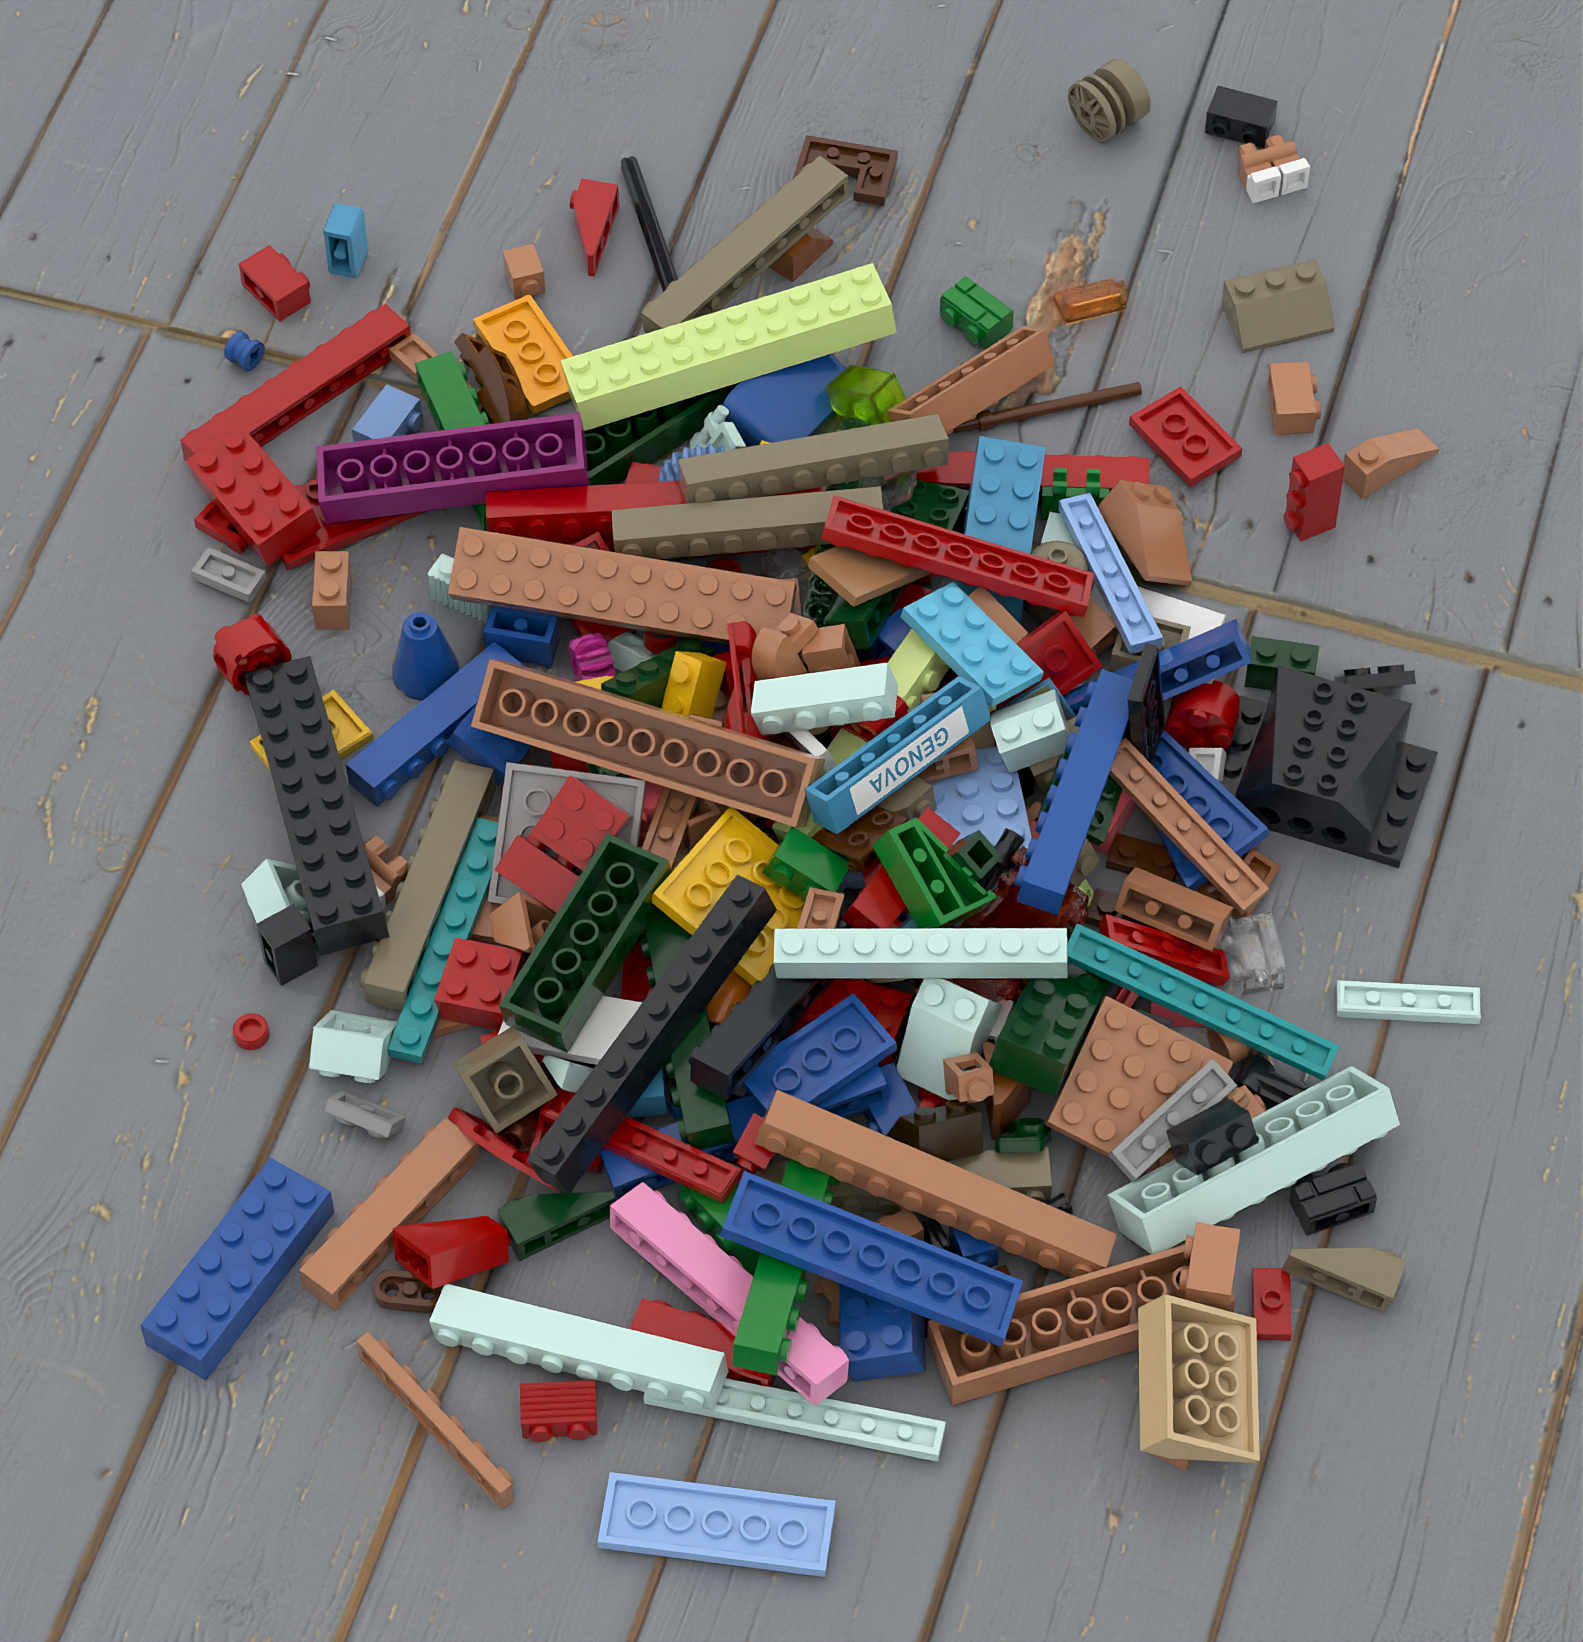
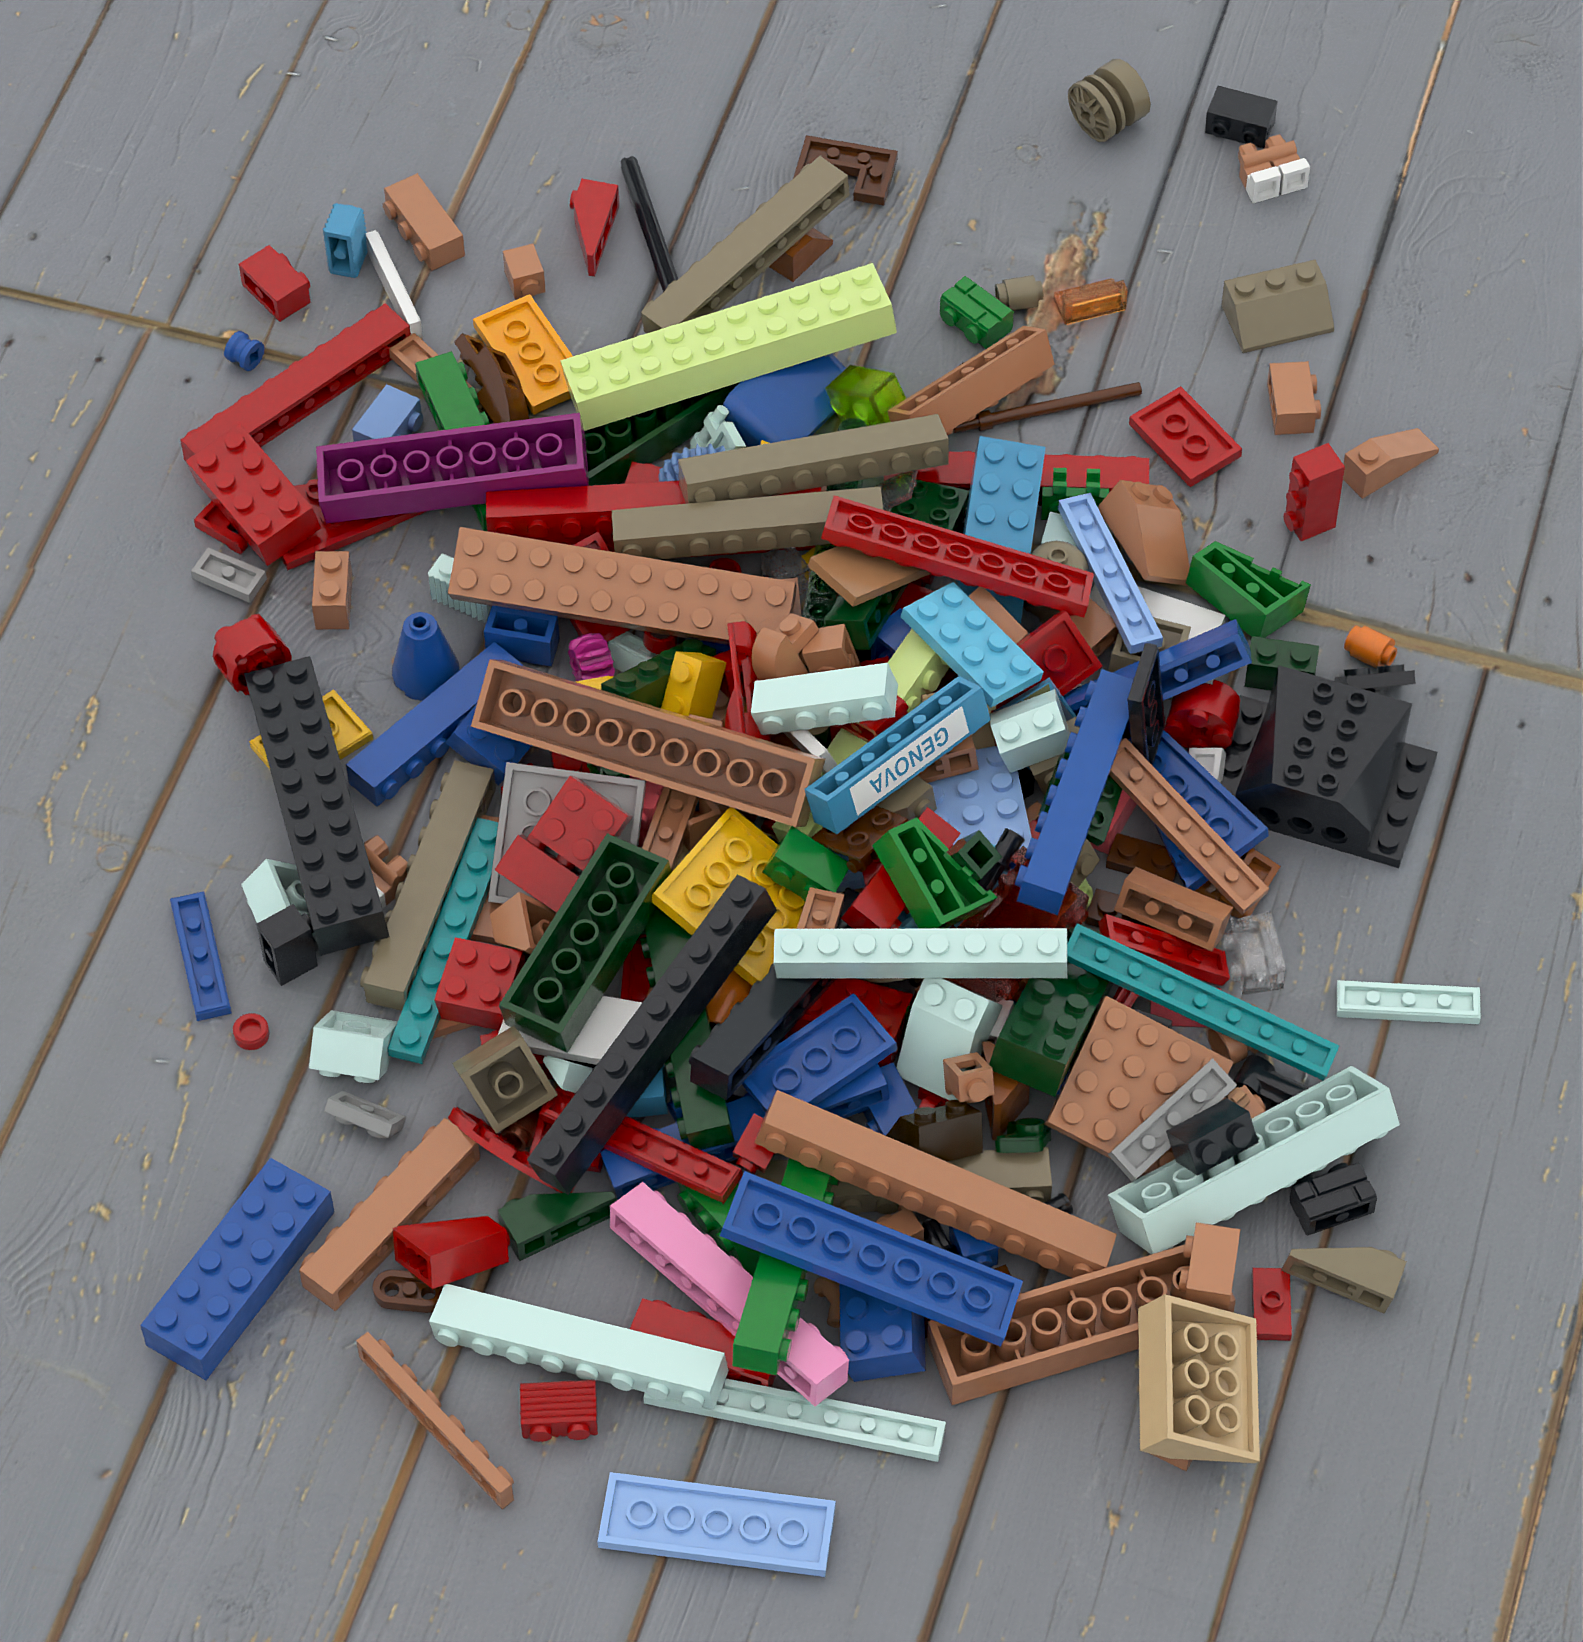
(200, 956): none -> blue tile
(392, 283): none -> white tile
(423, 222): none -> nougat brick
(1019, 292): none -> dark tan brick
(1246, 591): none -> green wedge
(1370, 646): none -> orange brick

